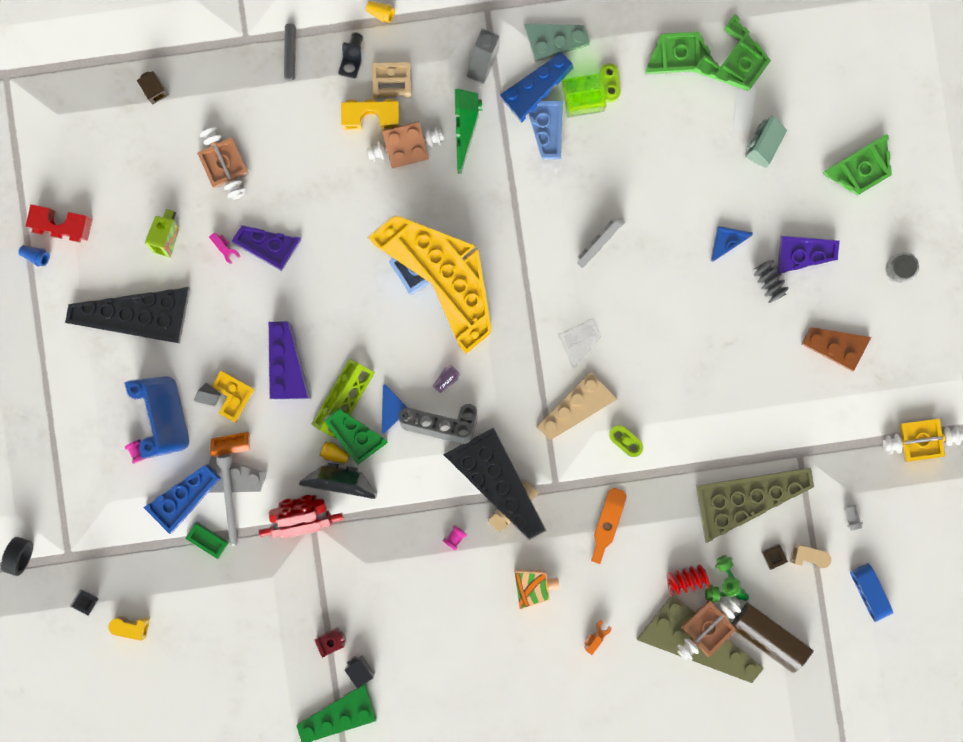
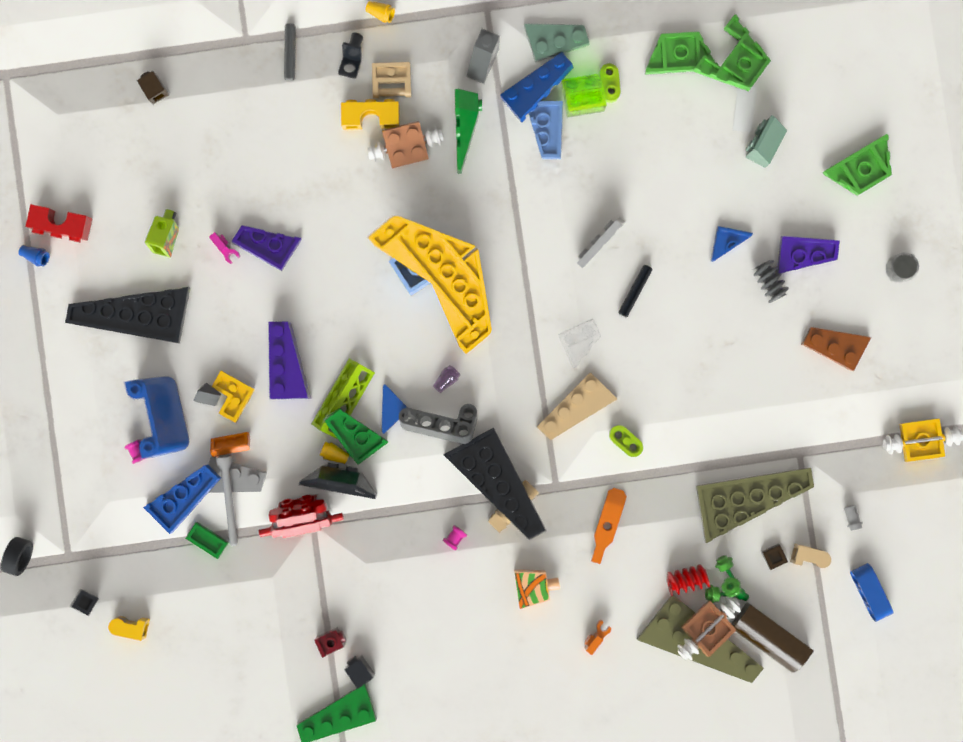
(222, 162): nougat plate -> none
(635, 291): none -> black axle

